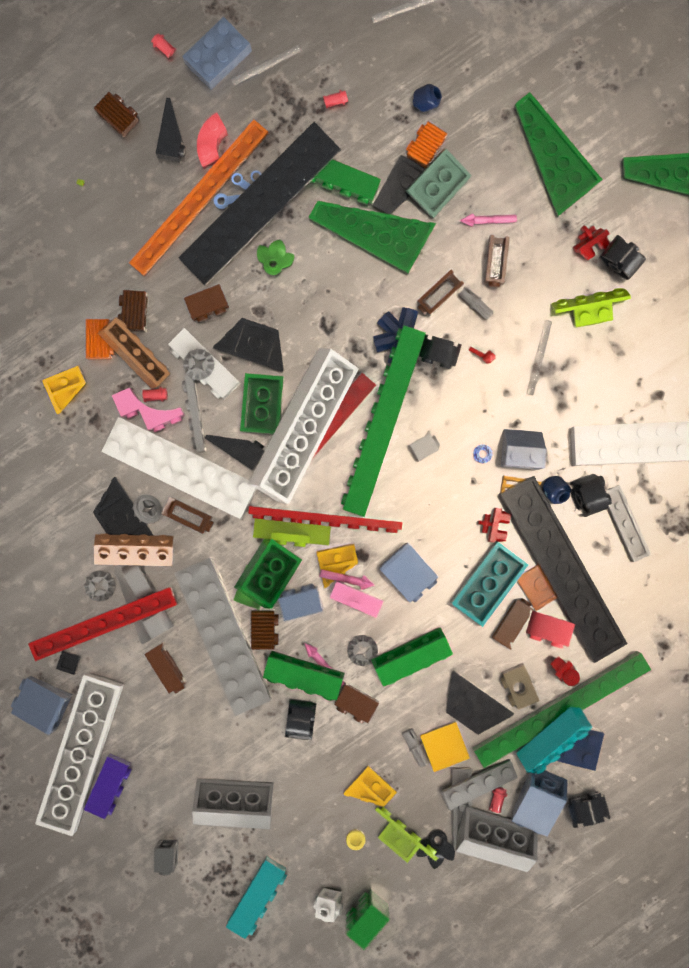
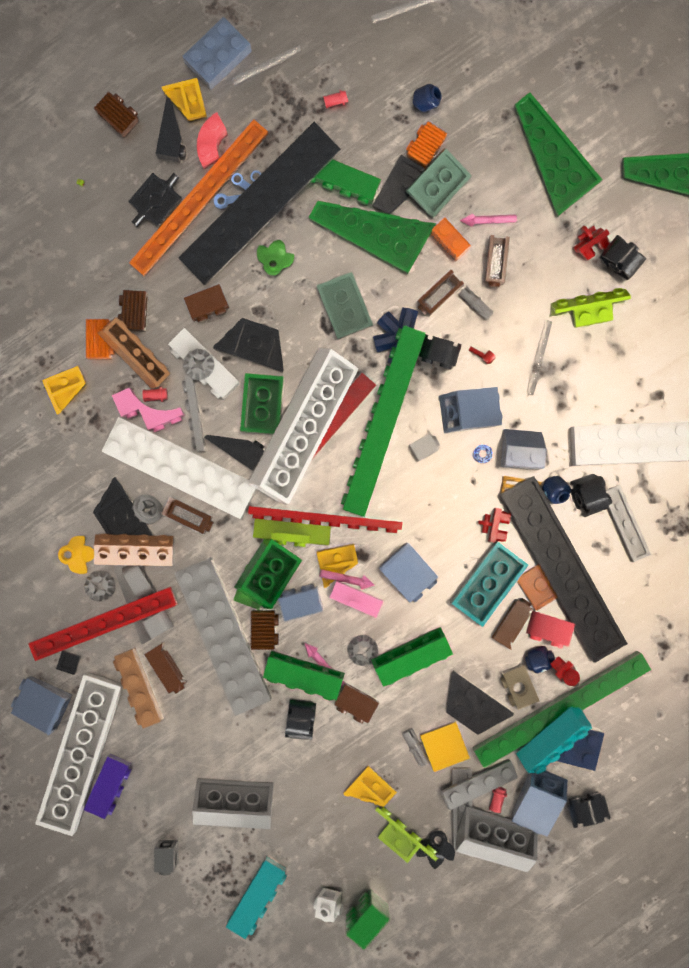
(79, 554): none -> yellow plate
(138, 687): none -> medium nougat brick
(155, 199): none -> black plate
(163, 45): coral pin -> none
(187, 98): none -> yellow wing
(344, 305): none -> sand green plate
(355, 839): light yellow tile -> none
(450, 239): none -> orange brick
(470, 409): none -> sand blue slope
(539, 659): none -> dark blue head

